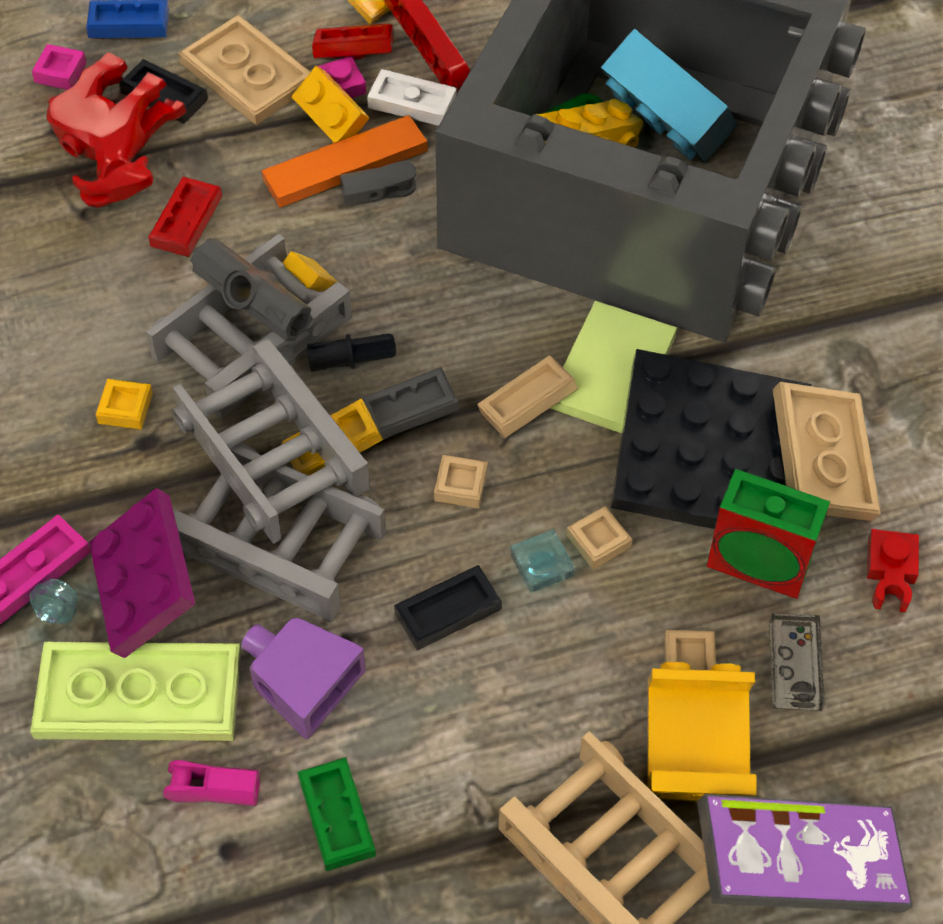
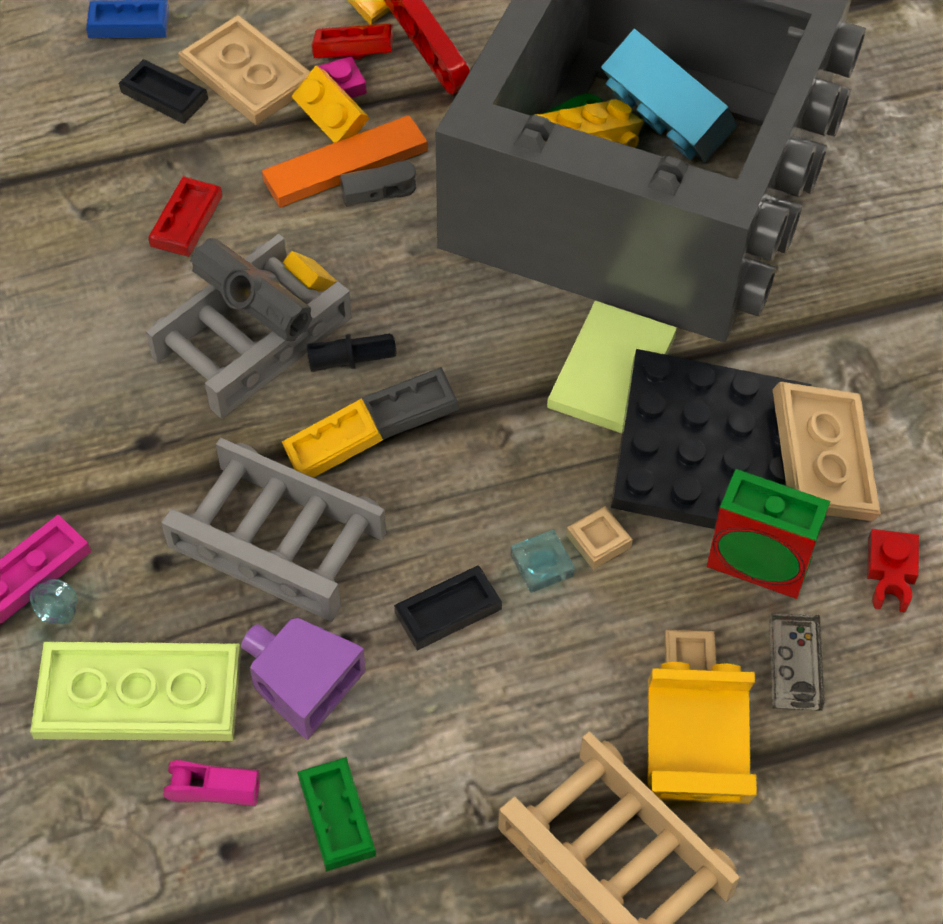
(59, 67): dark pink plate -> none
(110, 132): red animal -> none
(124, 404): yellow tile -> none
(141, 573): magenta plate -> none
(293, 403): light grey fence -> none
(410, 96): white plate -> none
(460, 481): tan tile -> none
(527, 396): tan tile -> none
(803, 854): tile -> none

